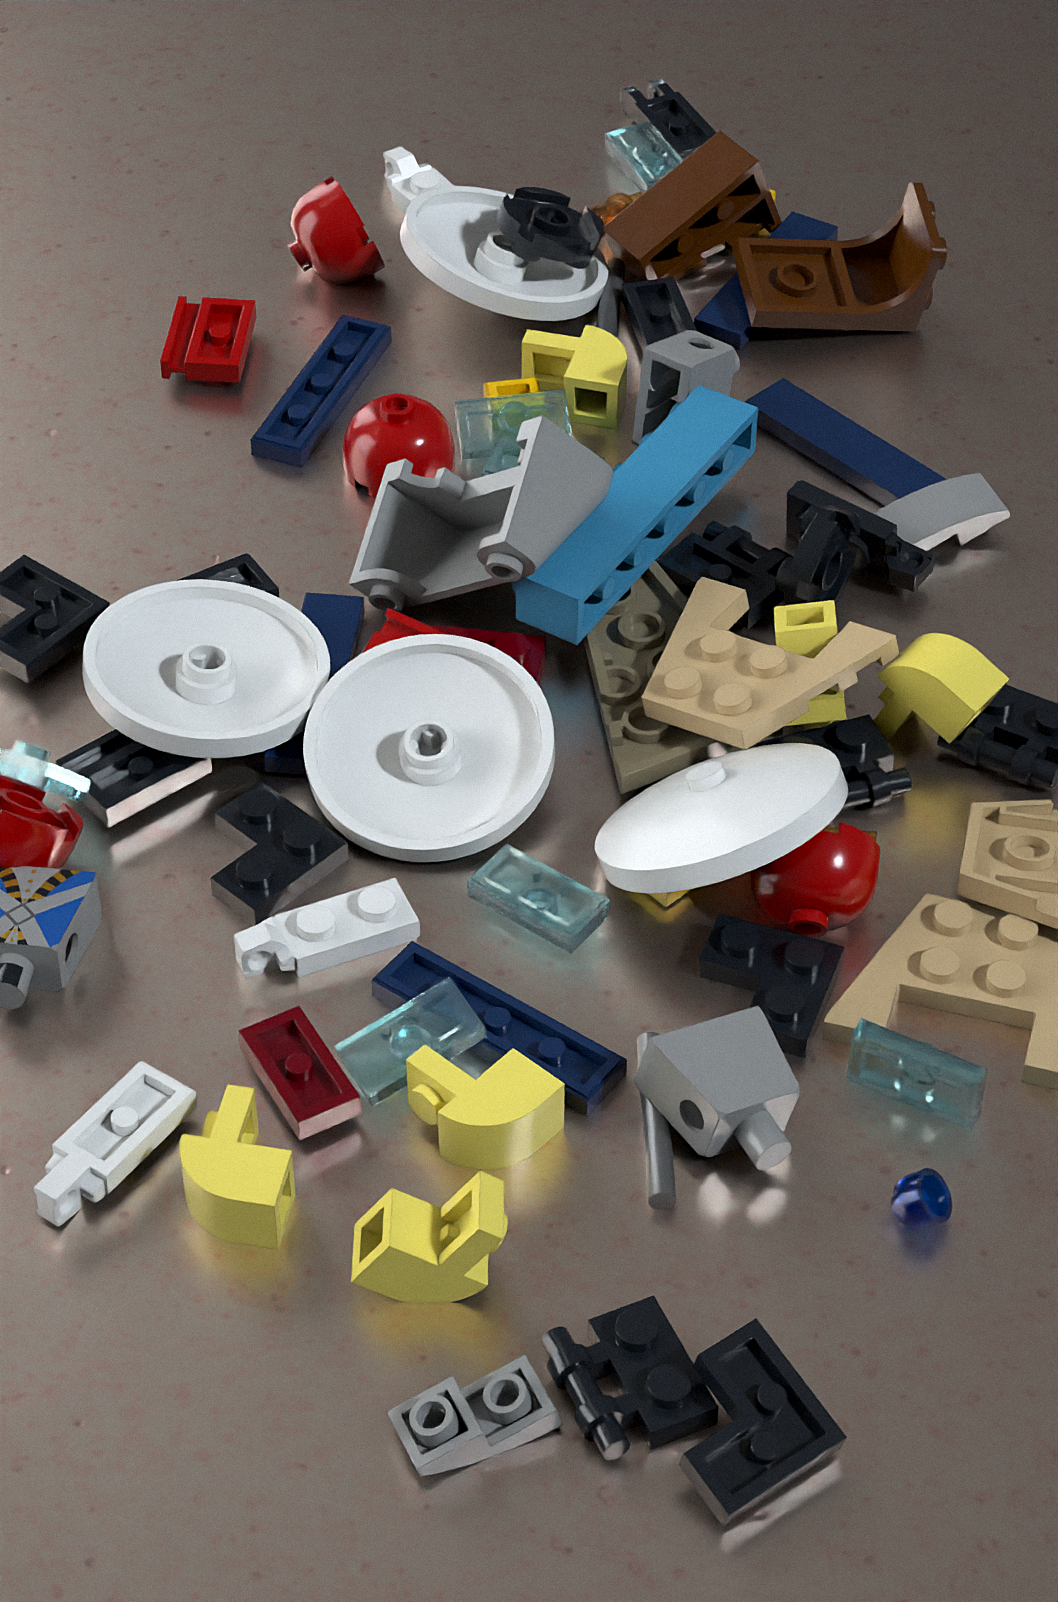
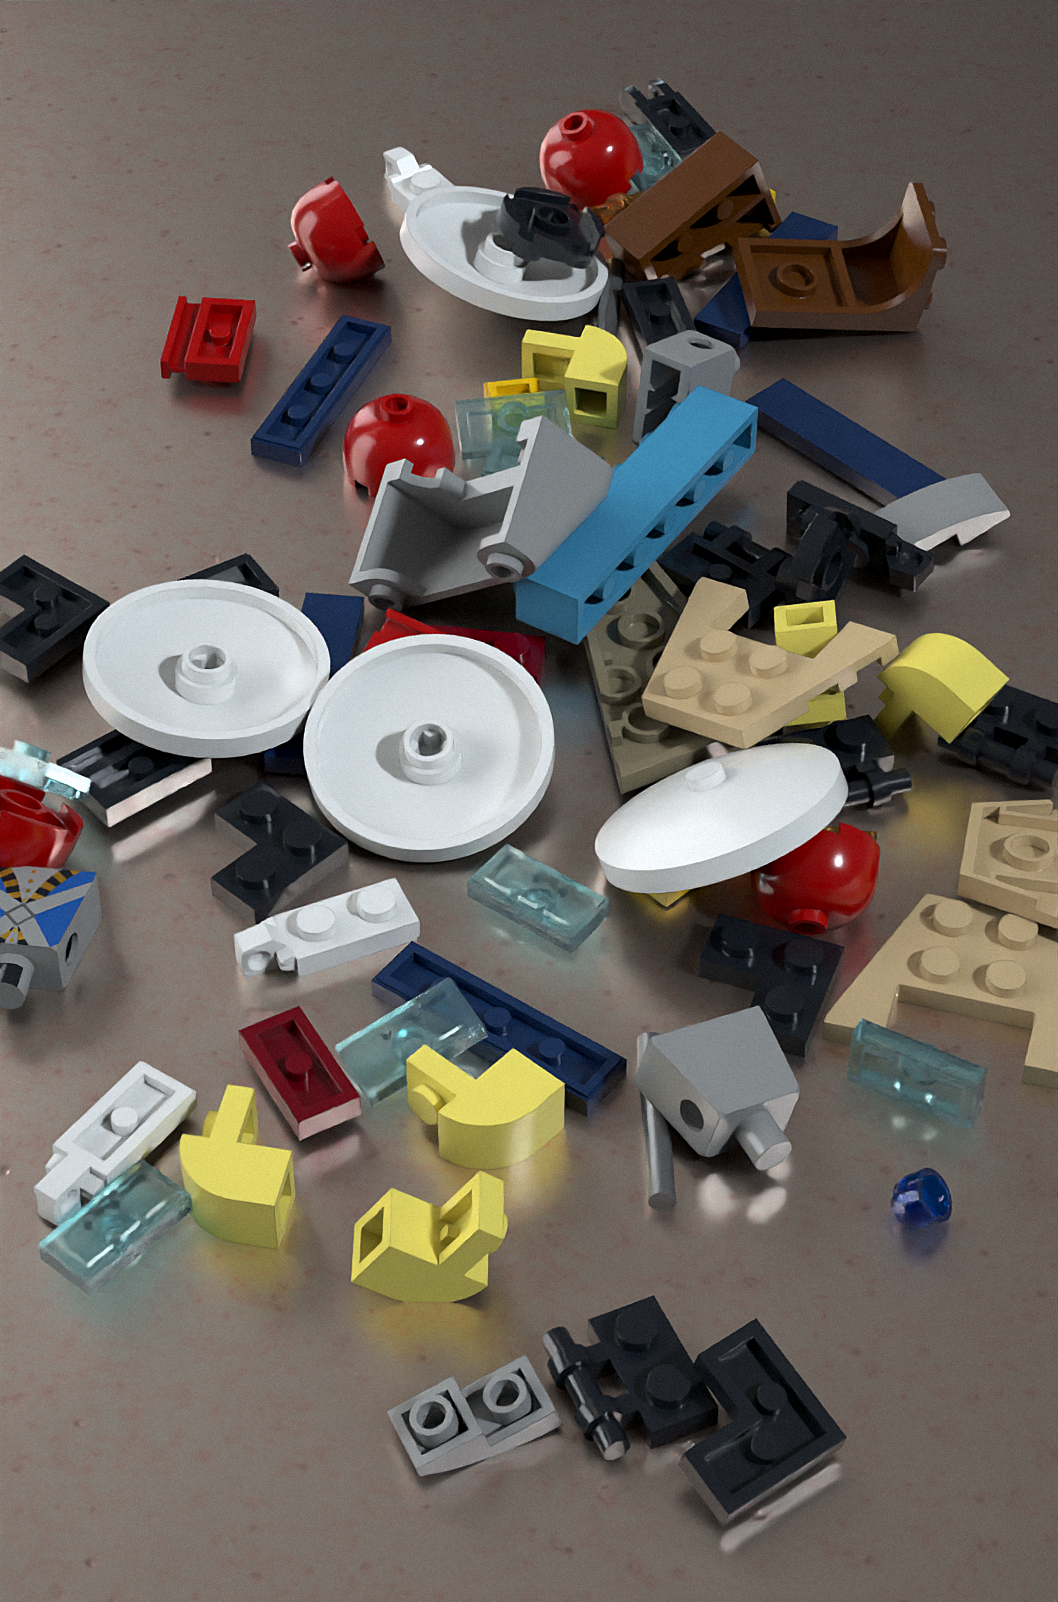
(115, 1227): none -> clear light blue plate
(589, 157): none -> red cylinder

